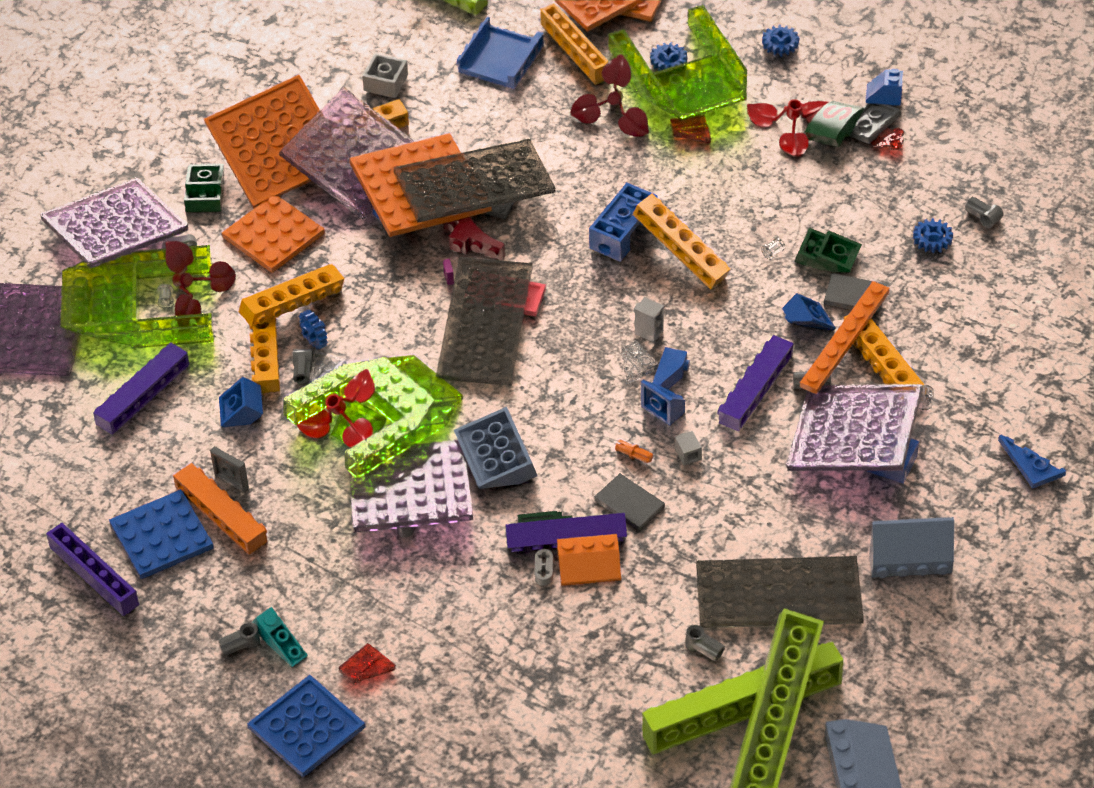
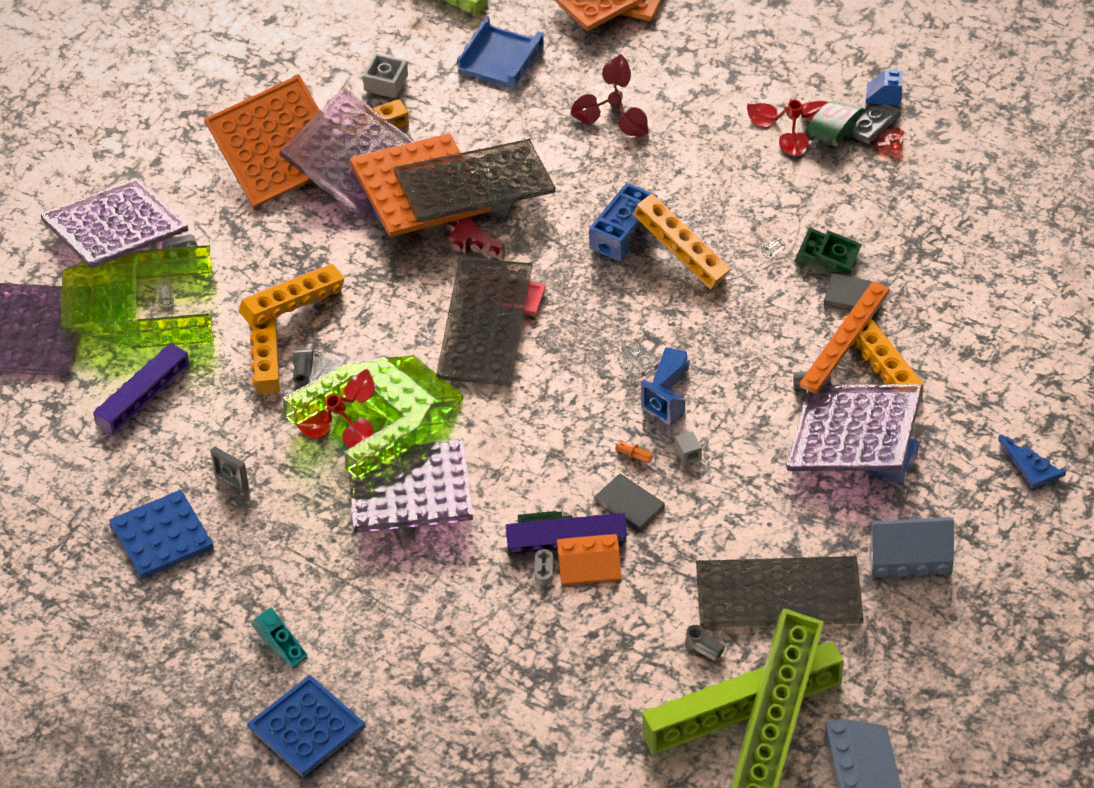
(92, 569): dark purple brick -> none
(177, 259): dark red plant -> none
(204, 188): dark green slope -> none
(220, 508): orange brick -> none
(240, 639): dark grey piece -> none
(241, 404): blue slope -> none
(273, 233): orange plate -> none
(313, 329): blue gear -> none
(366, 664): clear red wing -> none
(448, 272): magenta tile -> none
(495, 451): sand blue slope -> none
(573, 42): light orange brick -> none
(649, 319): light grey brick -> none
(667, 56): blue gear -> none
(691, 129): clear red wing -> none
(694, 85): clear neon green wedge -> none
(755, 383): dark purple brick -> none
(780, 40): blue gear -> none
(807, 313): blue slope -> none
(926, 398): clear bush -> none
(932, 235): blue gear -> none
(988, 214): dark grey piece -> none

